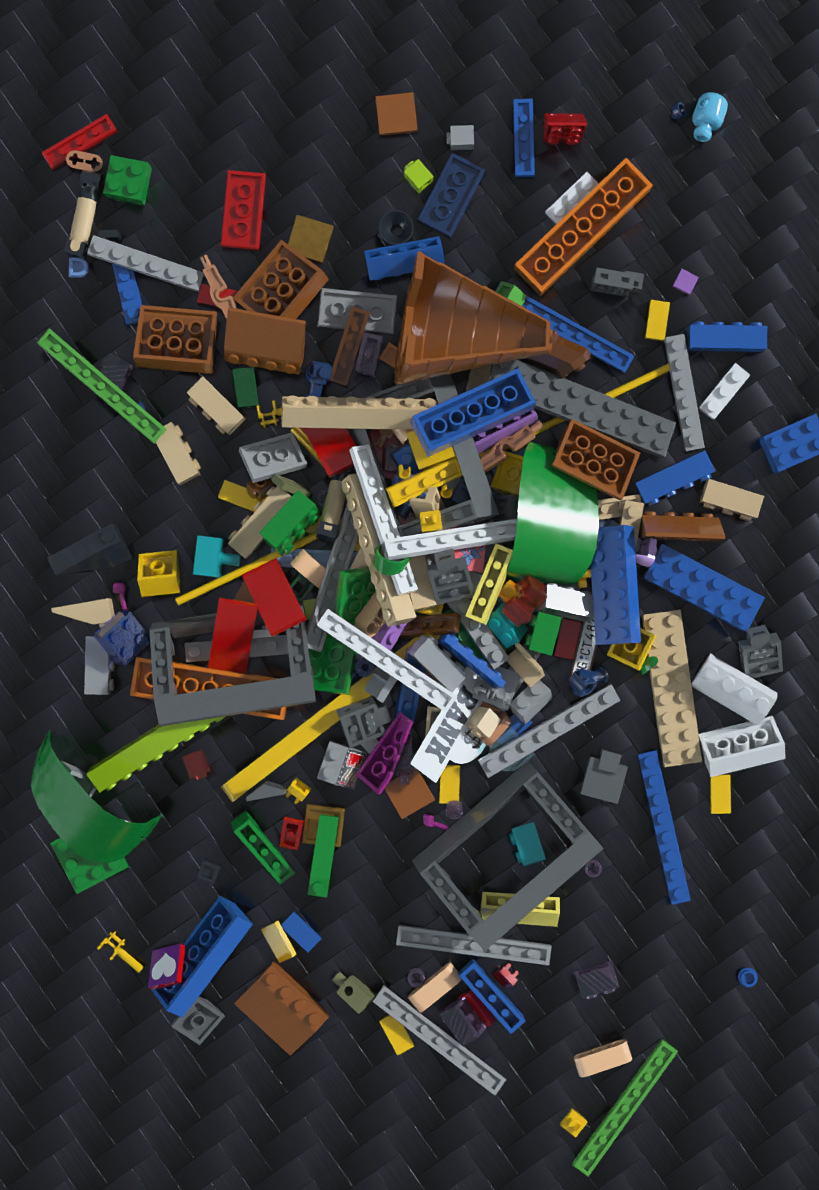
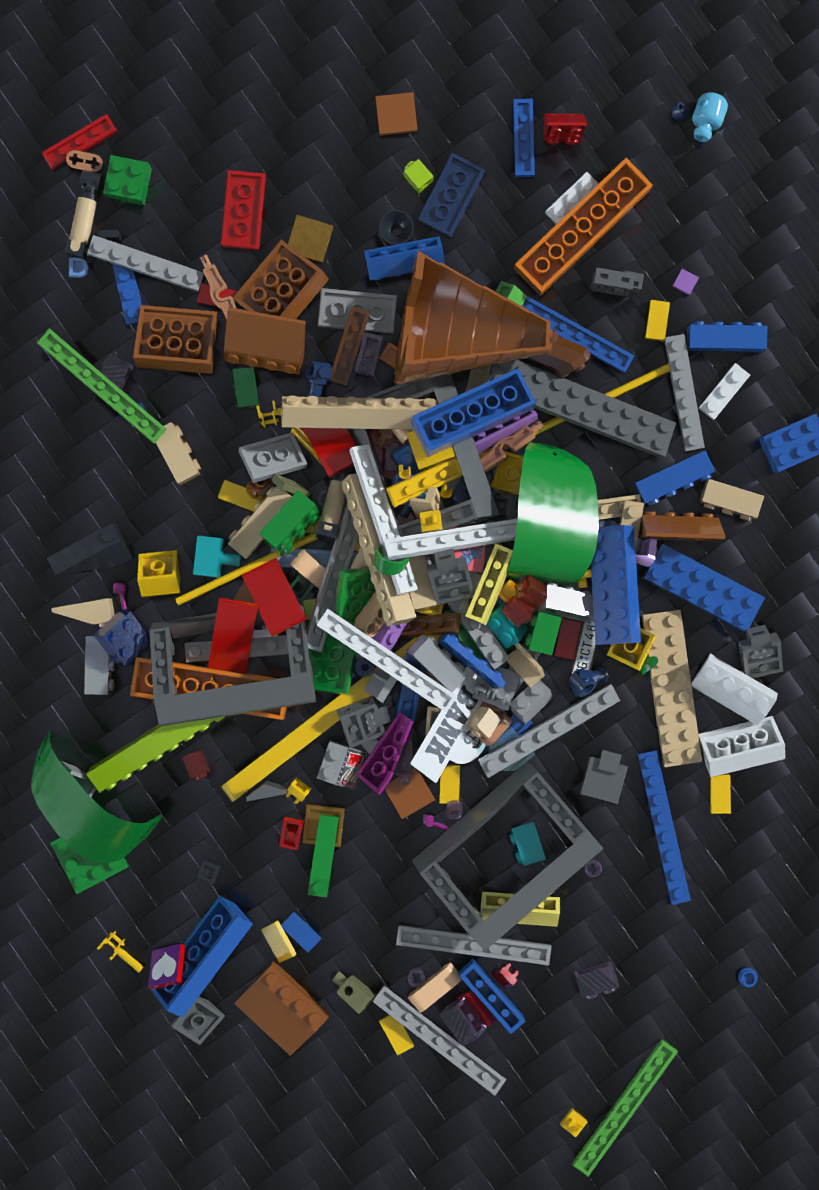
(215, 406): tan brick -> none
(262, 848): green slope -> none
(461, 137): light grey brick -> none
(595, 459): dark orange slope -> none
(602, 1058): light nougat beam -> none

